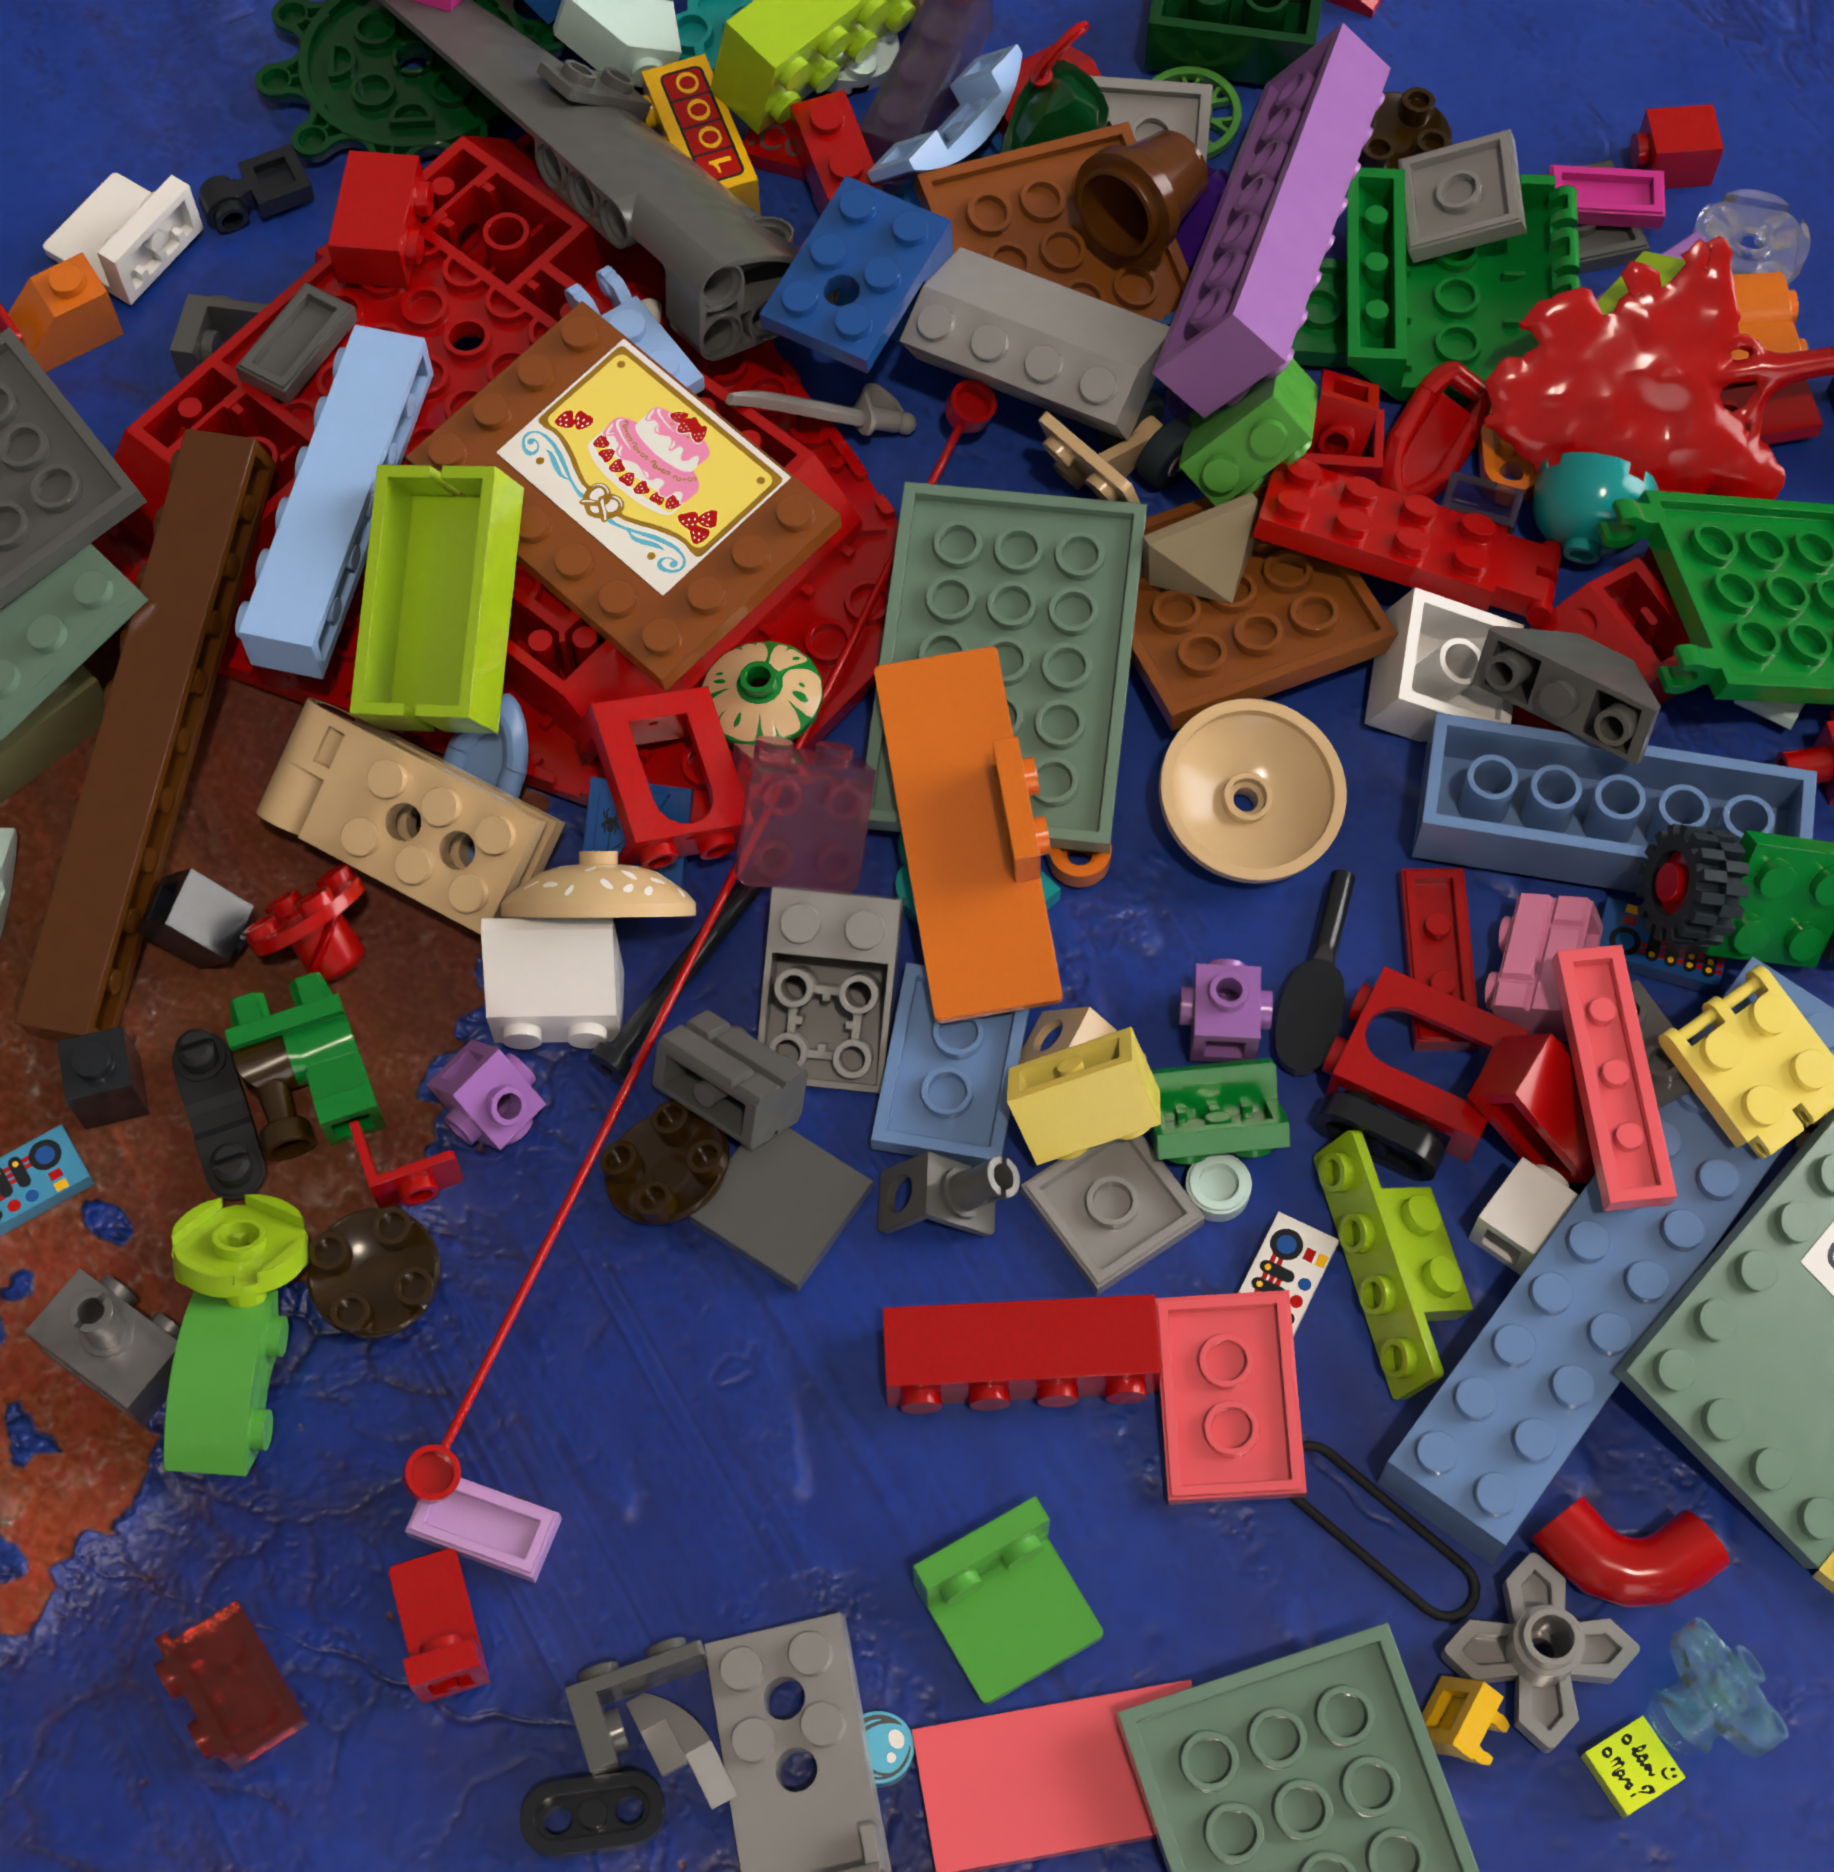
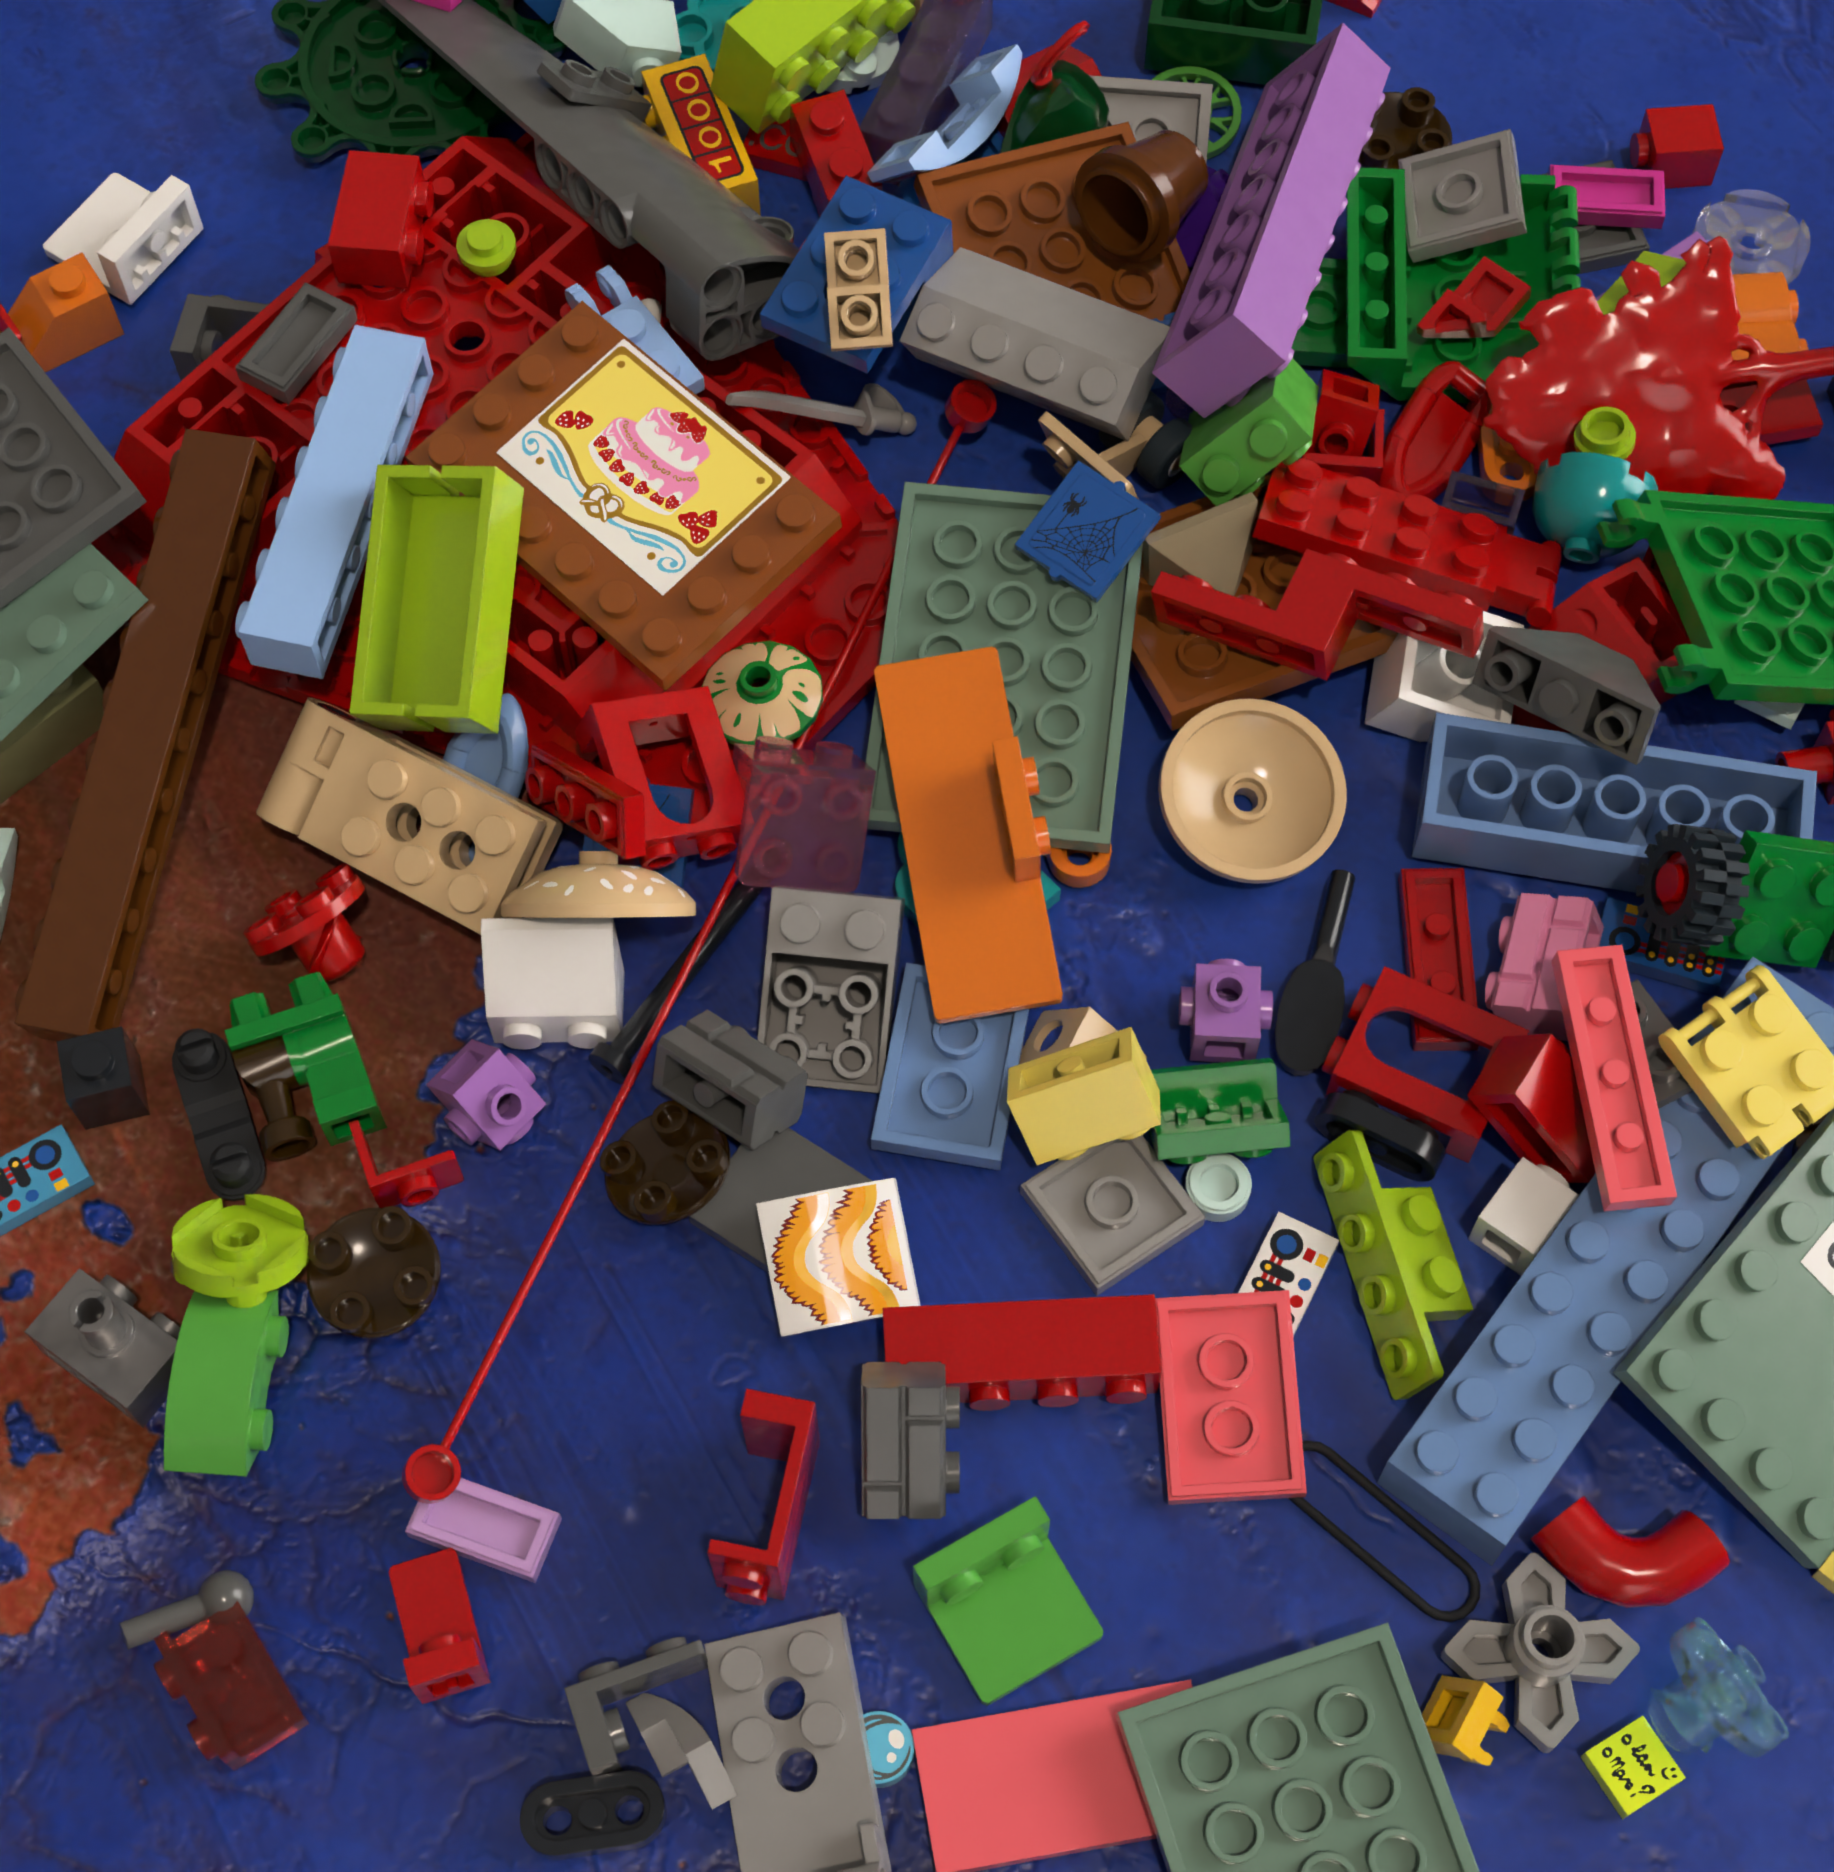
(196, 919): black brick -> none
(216, 1594): none -> dark grey bar
(269, 181): black plate -> none
(486, 247): none -> lime plate
(587, 799): none -> red tile
(782, 1431): none -> red panel
(837, 1256): none -> slope
(858, 289): none -> tan slope
(905, 1440): none -> dark grey brick
(947, 1192): dark grey bracket -> none
(1087, 531): none -> blue piece
(1319, 613): none -> red bracket
(1478, 305): none -> red slope
(1605, 432): none -> lime plate

